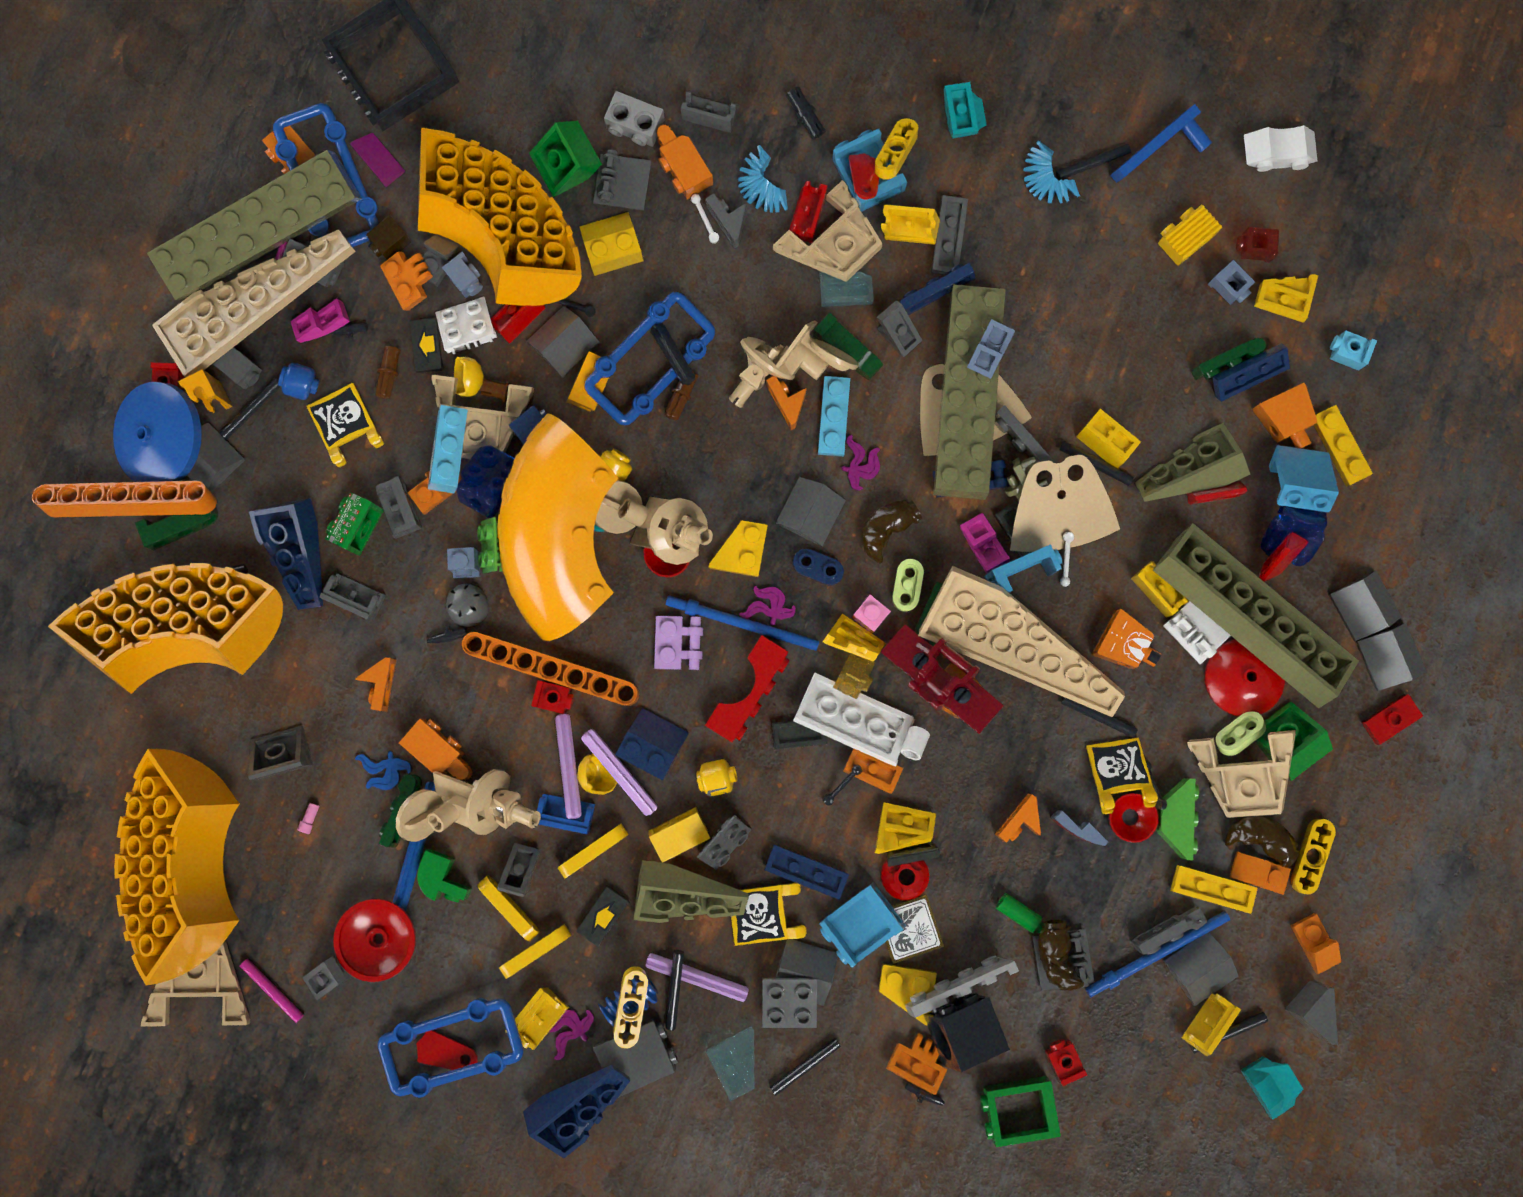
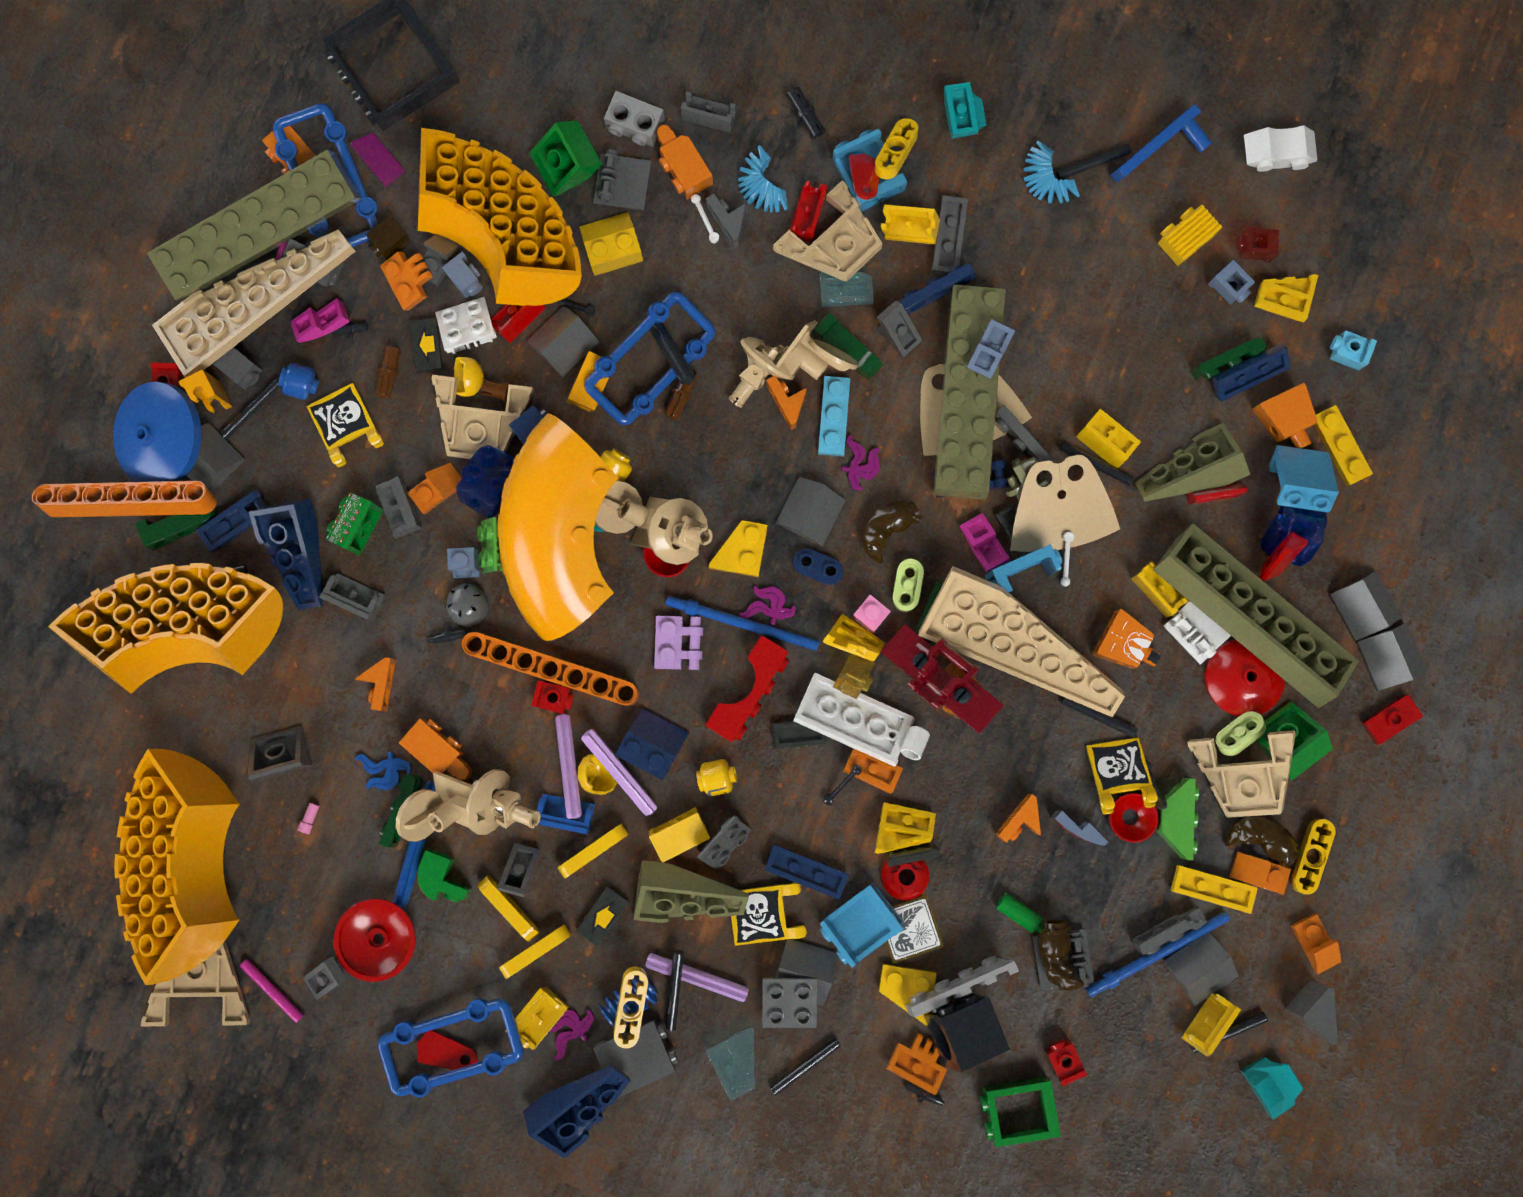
(230, 522): none -> dark blue plate
(447, 449): medium azure brick -> none

